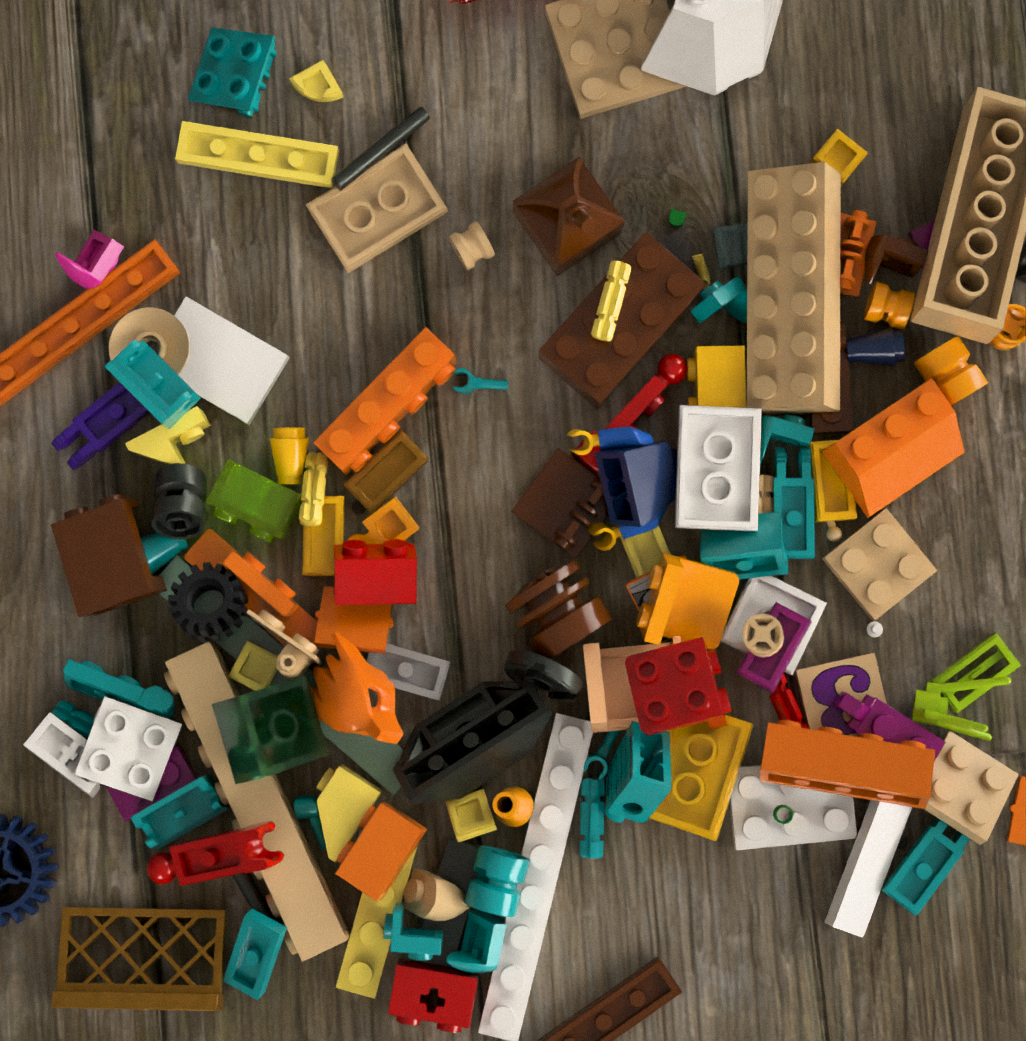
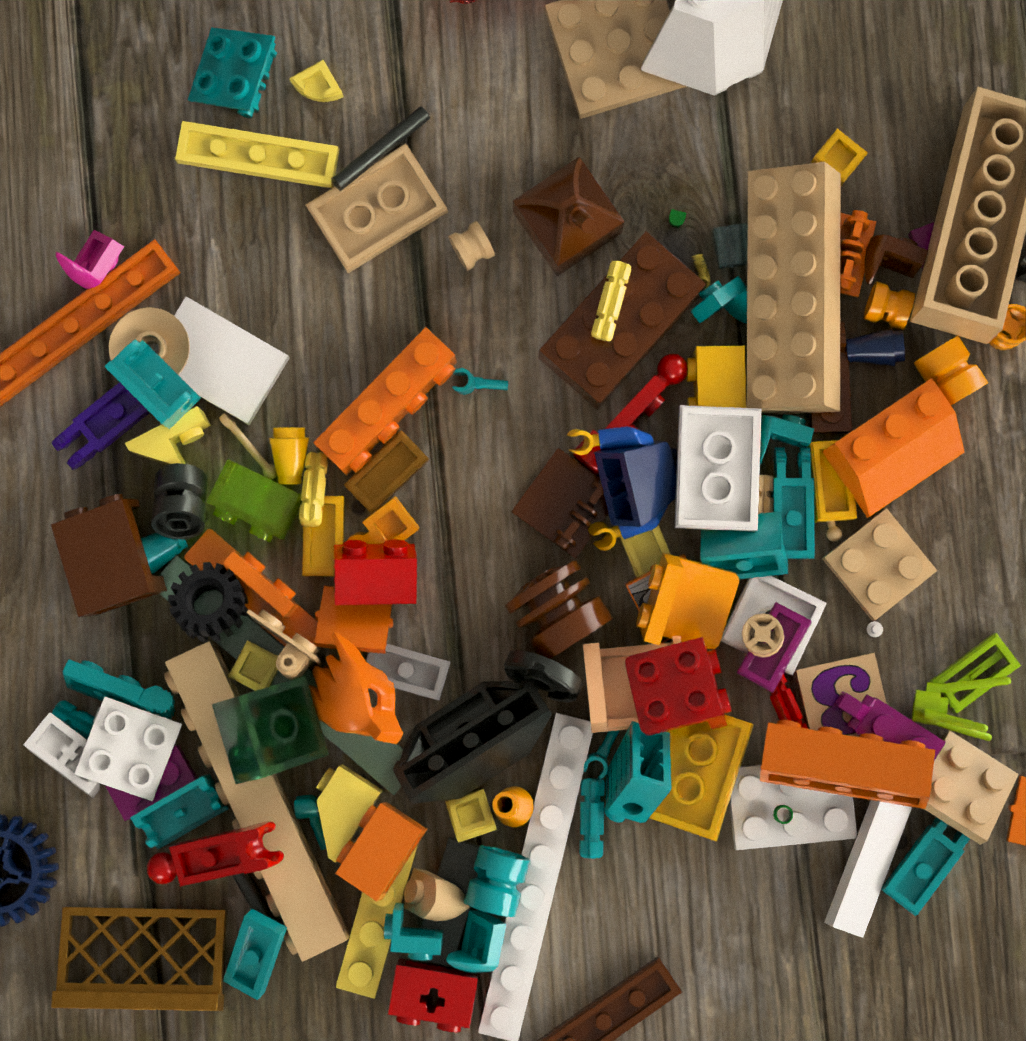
(268, 469): none -> tan hinge

